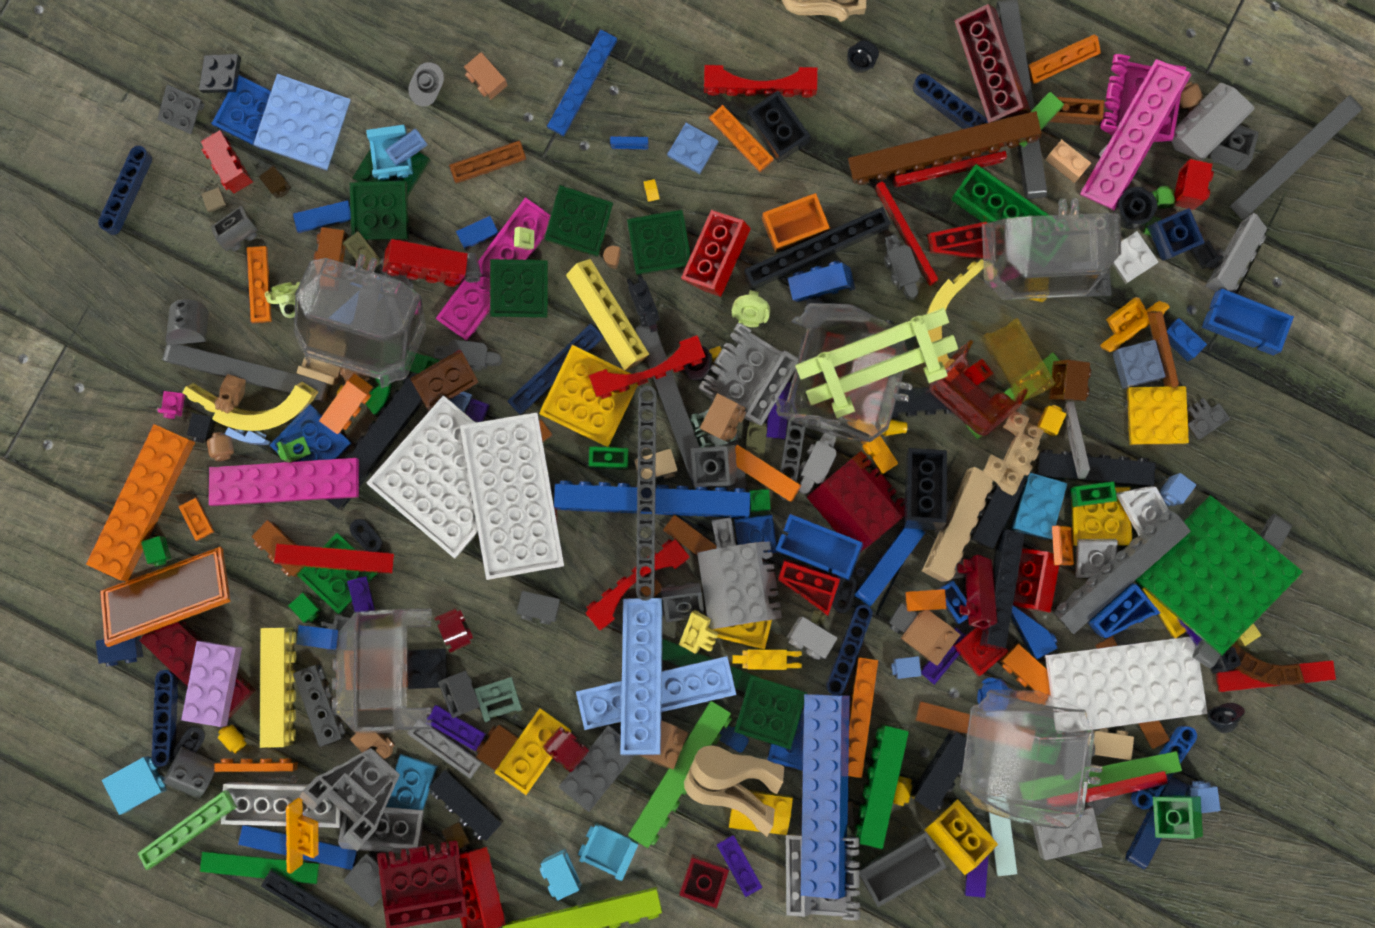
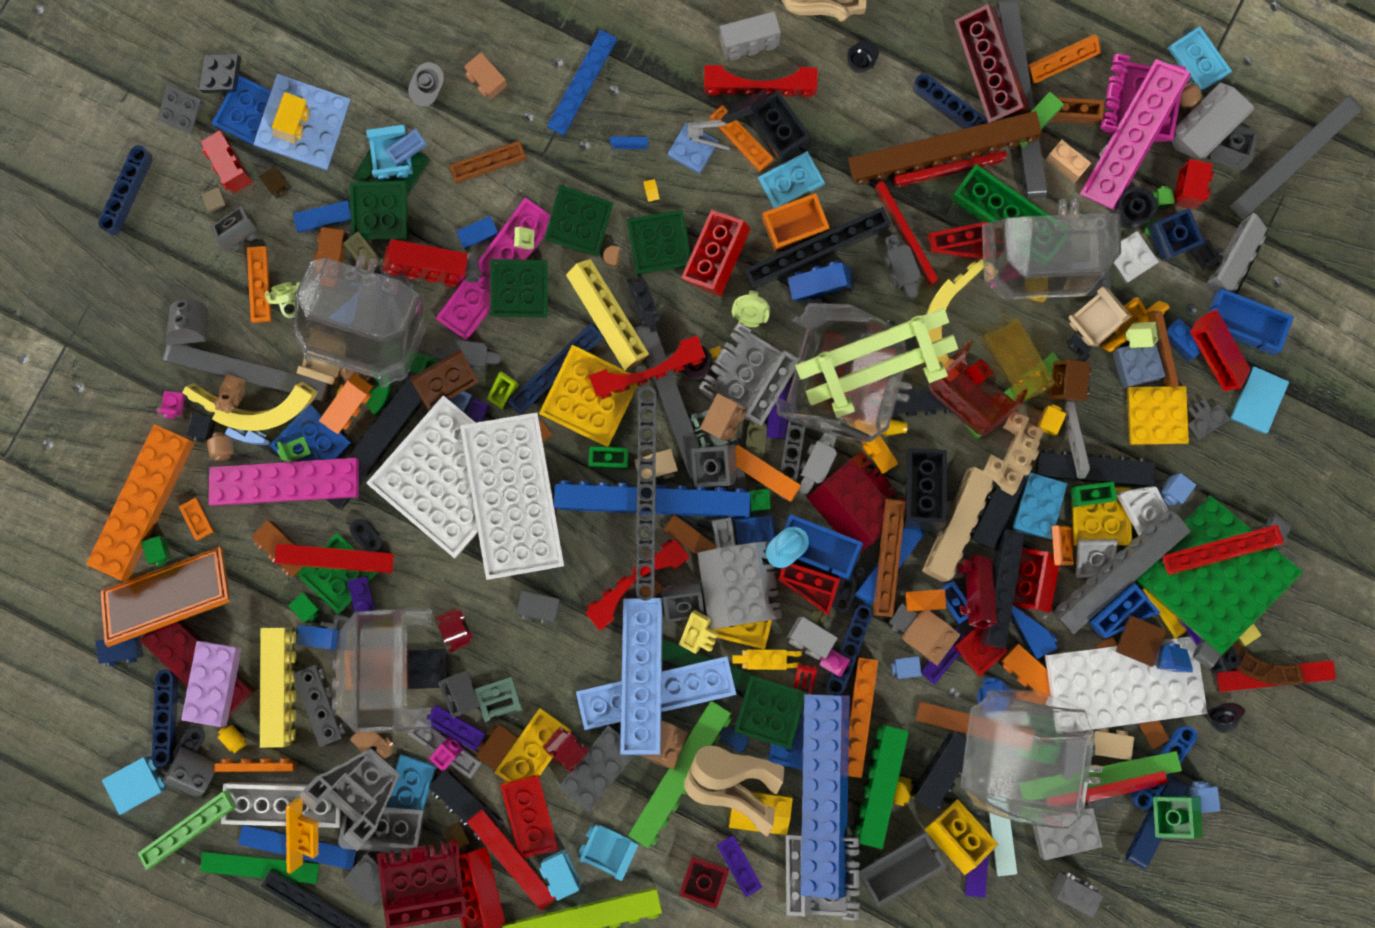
(290, 118): none -> yellow brick
(446, 753): none -> dark pink bracket
(502, 390): none -> lime slope
(511, 859): none -> red tile
(529, 816): none -> red plate
(695, 130): none -> light grey plant
(744, 107): none -> black tile
(749, 36): none -> light grey brick
(787, 547): none -> medium azure piece
(791, 180): none -> medium azure tile
(806, 669): none -> red tile
(835, 662): none -> dark pink bracket
(889, 557): none -> dark orange tile
(1075, 894): none -> flat silver piece
(1079, 346): none -> black bracket
(1099, 317): none -> tan panel
(1141, 641): none -> reddish brown tile
(1142, 334): none -> yellowish green brick
(1174, 659): none -> blue slope
(1200, 58): none -> medium azure tile
(1220, 351): none -> red brick
(1222, 550): none -> red tile
(1259, 400): none -> medium azure tile

